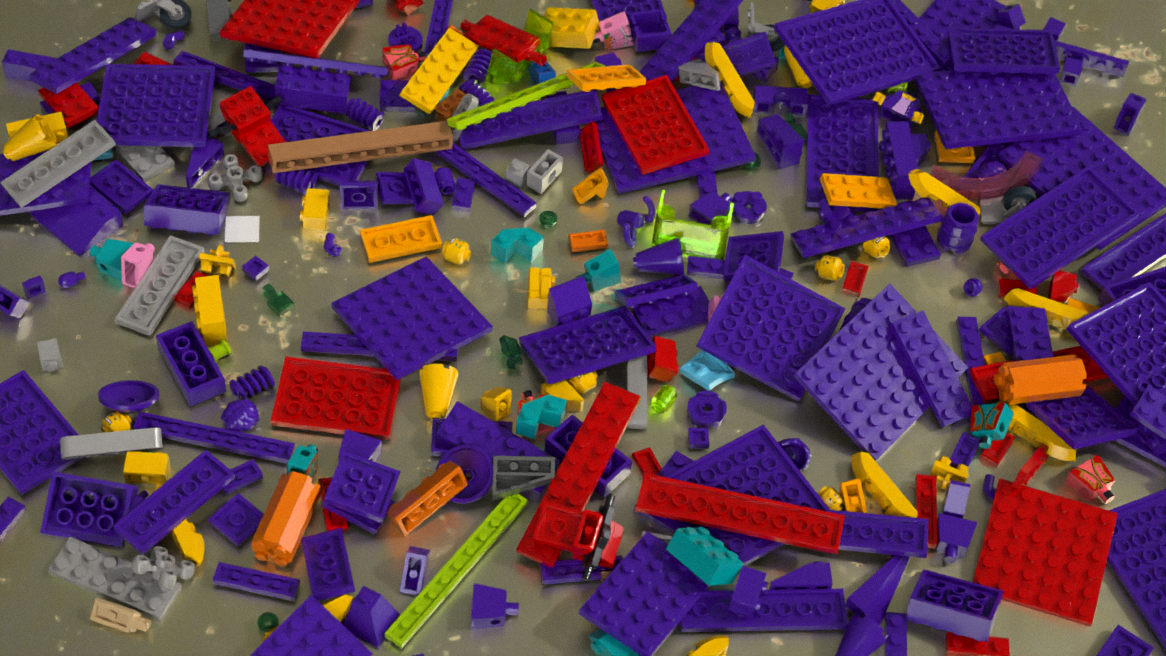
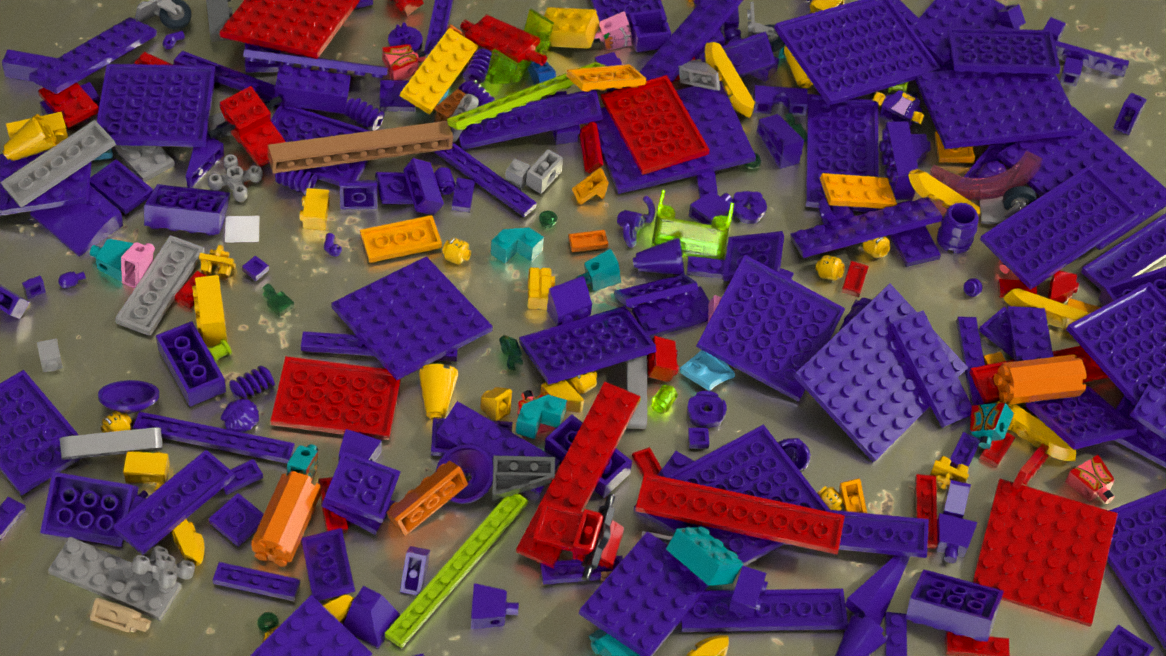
(810, 576): dark purple slope -> none
(881, 486): yellow brick -> none
(988, 485): dark purple arm -> none

